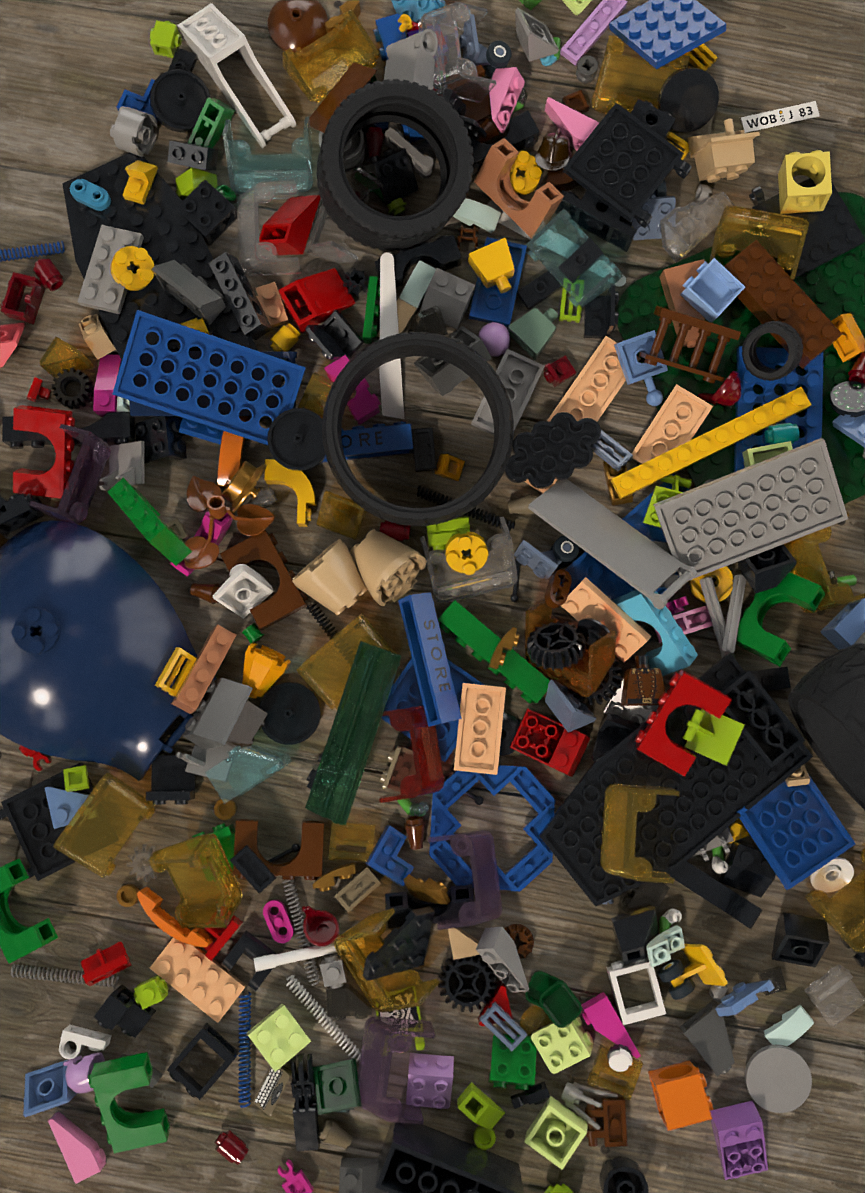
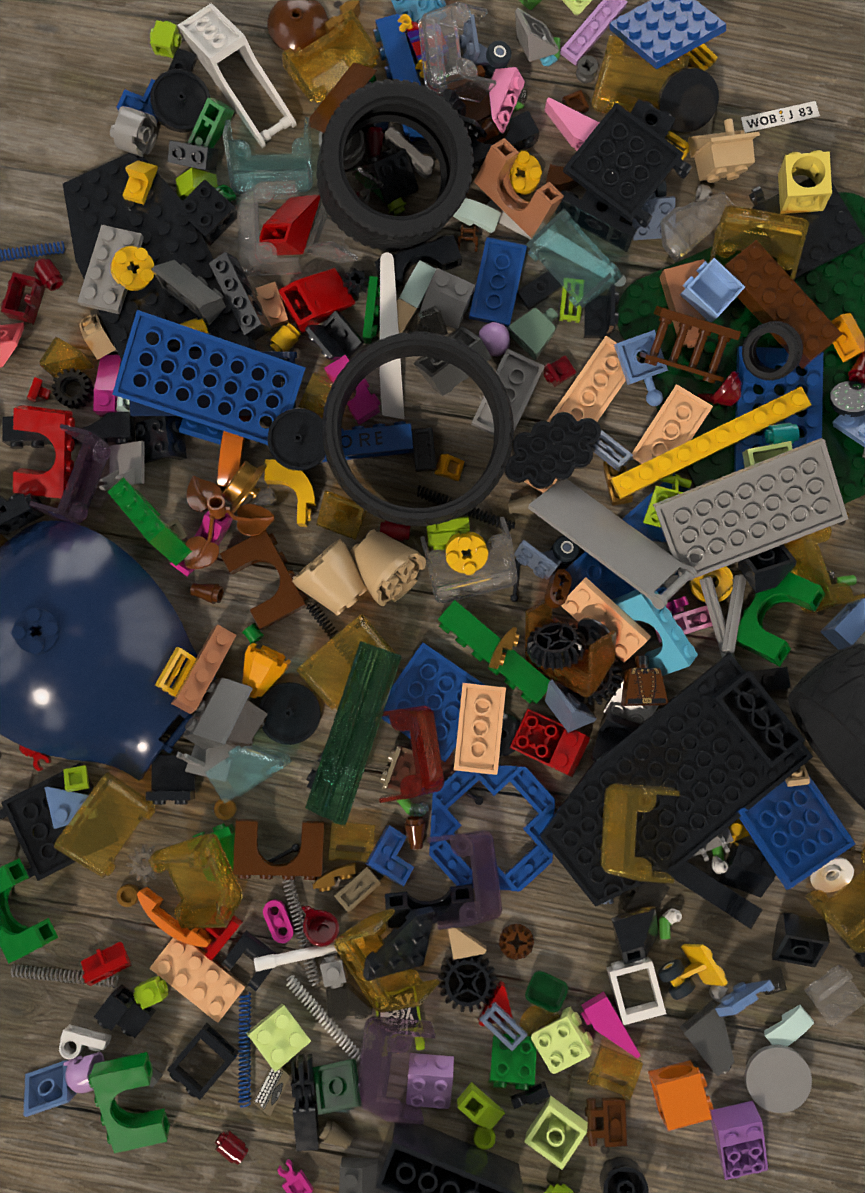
(78, 1149): bright pink slope -> none
(88, 194): dark azure plate -> none
(243, 590): white slope -> none
(253, 869): black plate -> none
(413, 58): light grey piece -> none
(427, 891): pearl gold slope -> none
(429, 659): blue brick -> none
(493, 265): yellow torso -> none
(502, 956): light grey slope -> none
(554, 151): dark brown piece -> none
(560, 1004): dark green piece -> none
(573, 1094): light grey plant -> none
(581, 260): black plate -> none
(619, 1057): white piece -> none
(664, 945): light aqua slope -> none
(683, 691): red arch -> none
(713, 736): lime plate -> none

